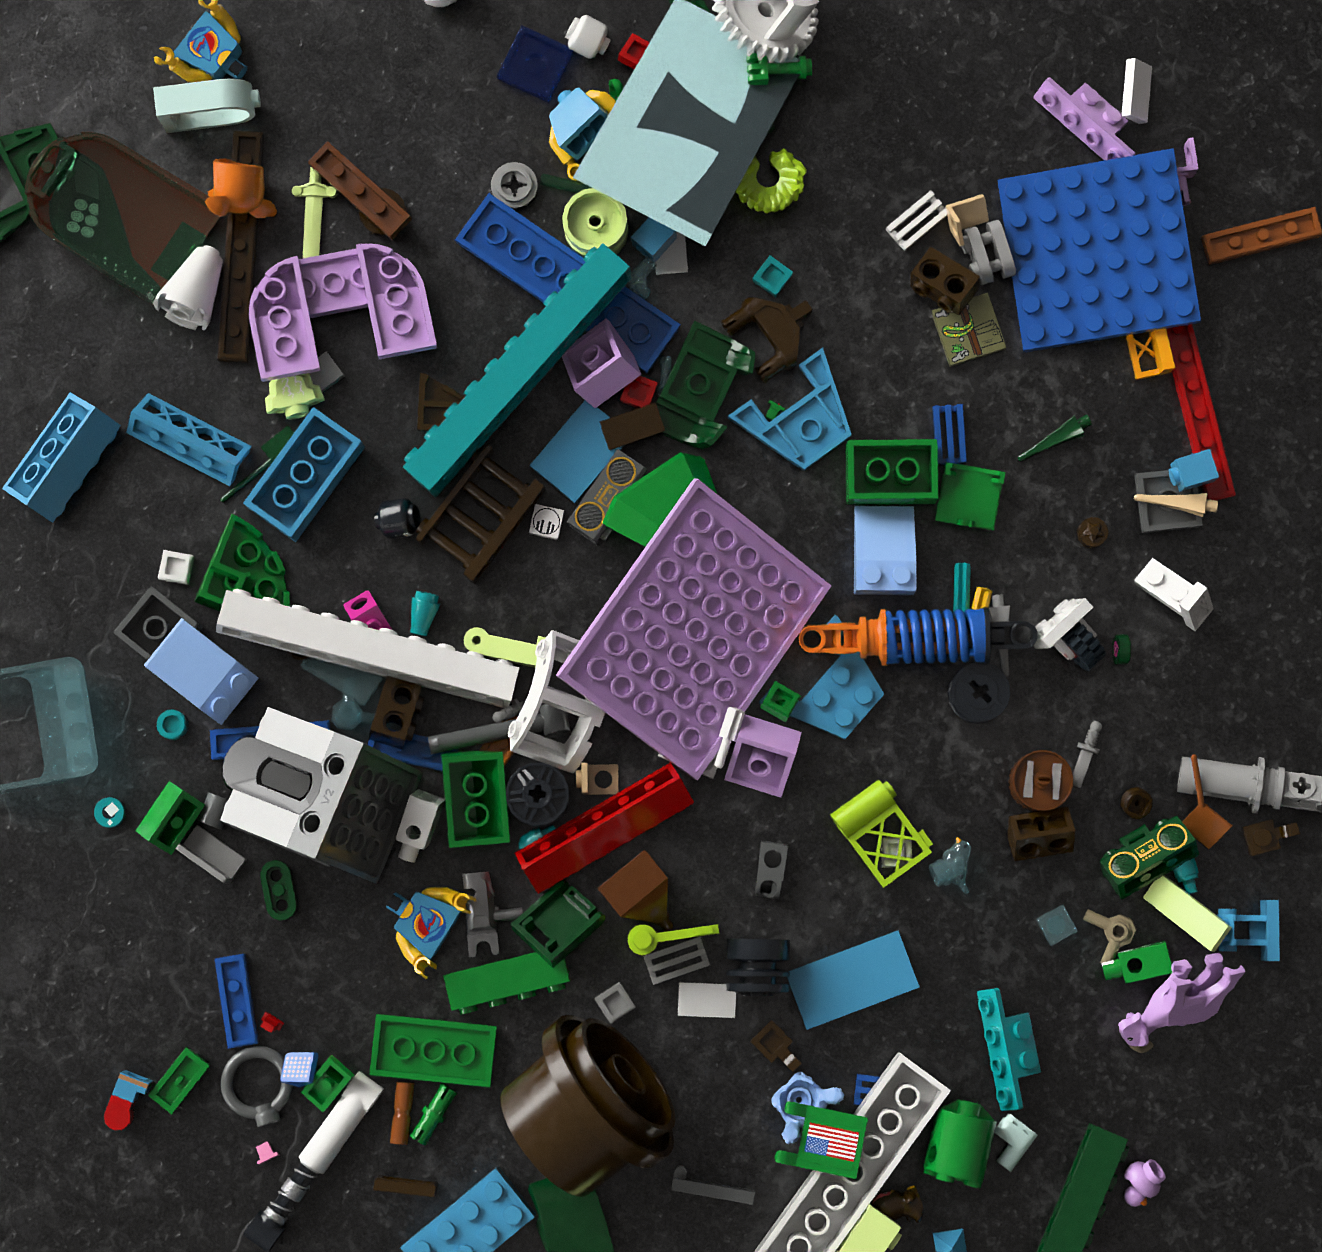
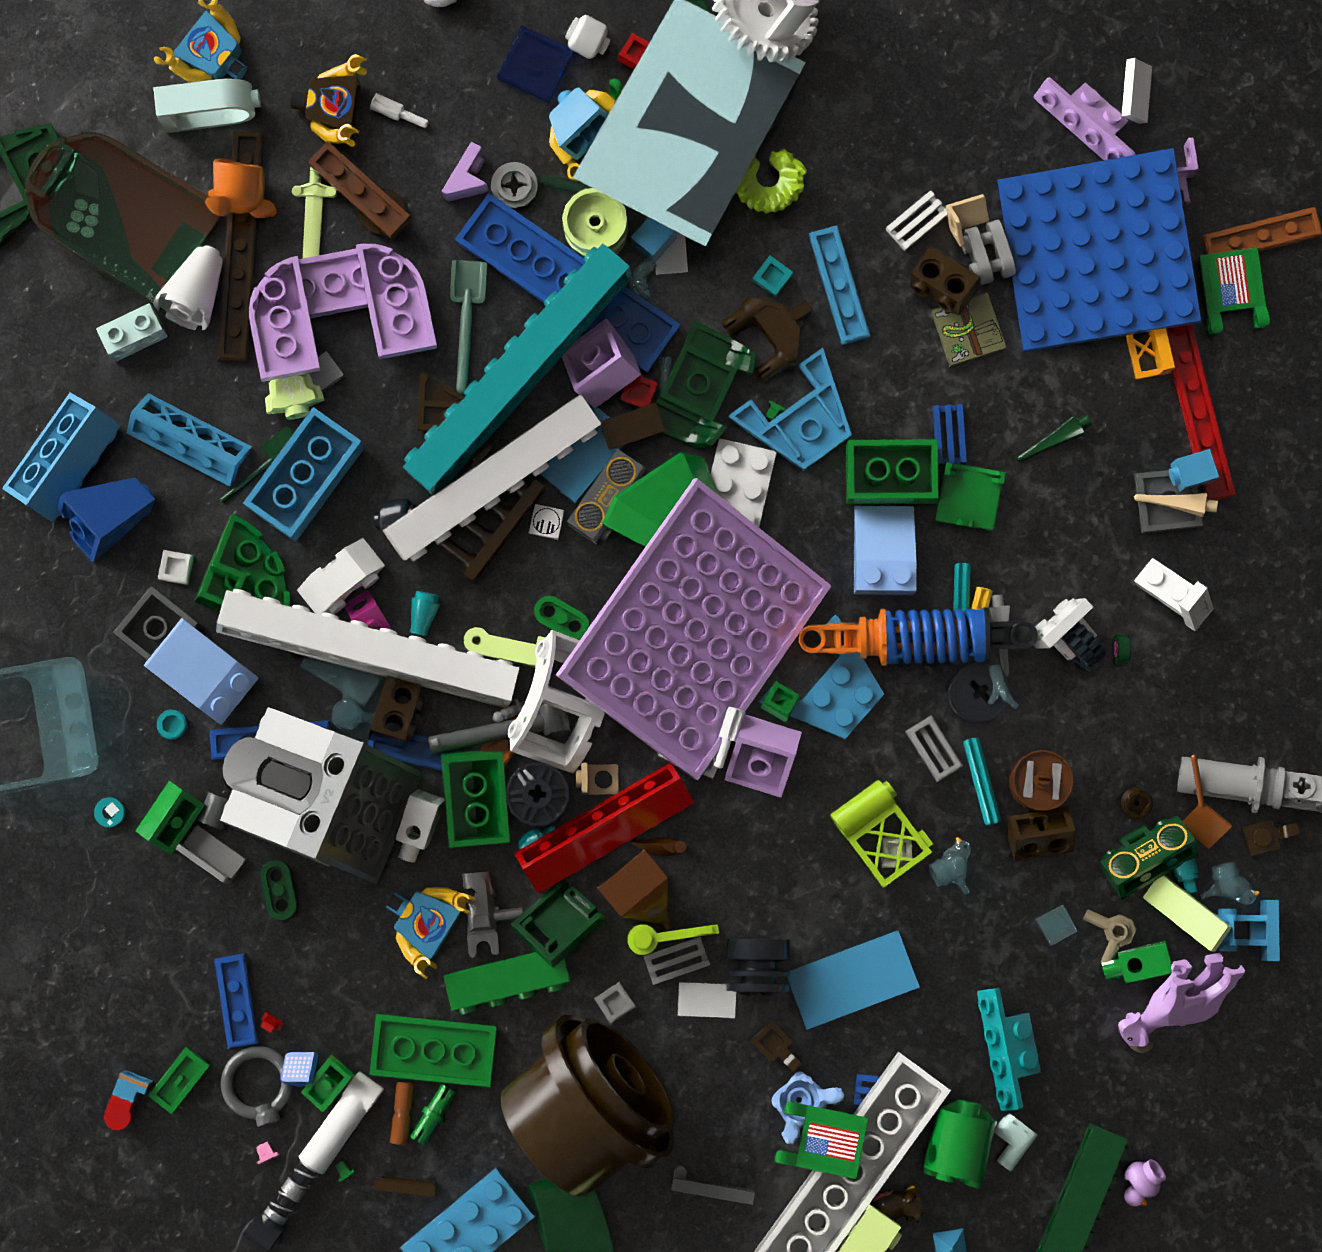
(104, 513): none -> blue slope
(132, 332): none -> light aqua brick
(329, 587): none -> white brick
(333, 102): none -> torso
(344, 1171): none -> green piece
(395, 110): none -> white axle
(462, 182): none -> lavender slope
(469, 287): none -> sand green piece
(491, 478): none -> white brick
(562, 618): none -> green plate
(661, 846): none -> reddish brown bar
(743, 476): none -> white plate
(760, 70): green hinge -> none
(770, 869): dark grey leg -> none
(839, 285): none -> dark azure tile
(930, 765): none -> light grey tile
(982, 781): none -> teal axle
(1000, 687): none -> clear light blue bar
(1086, 753): light grey piece -> none
(1092, 532): dark brown tile -> none
(1230, 885): none -> clear light blue animal
(1233, 283): none -> green flag

